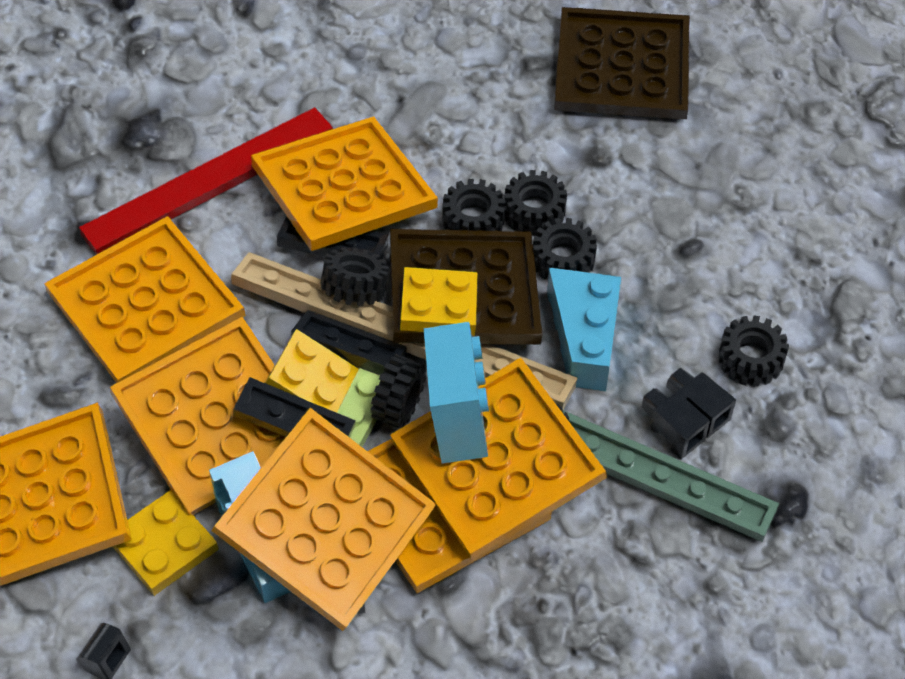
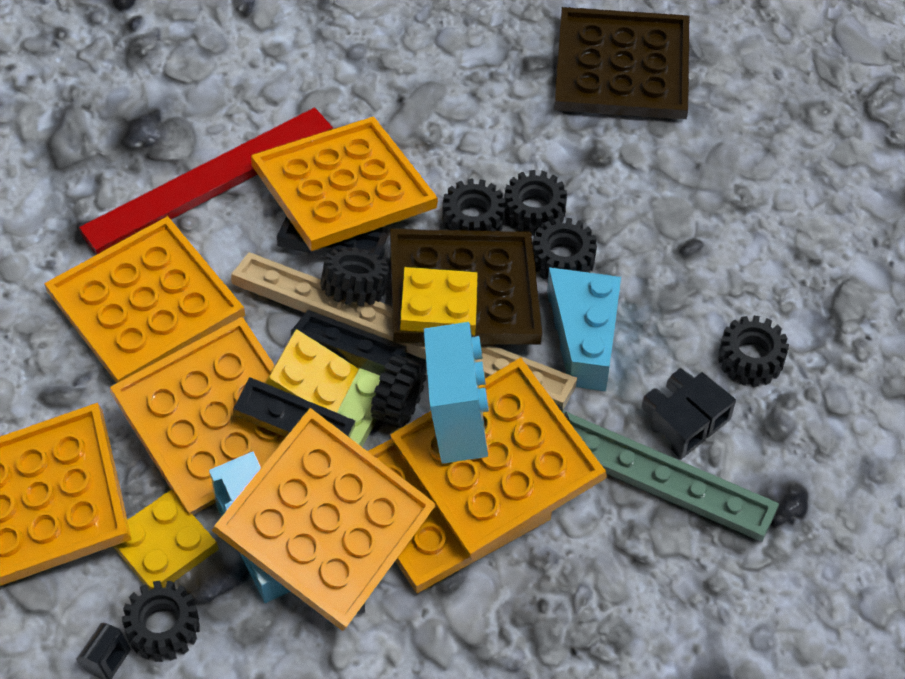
(170, 640): none -> black tyre

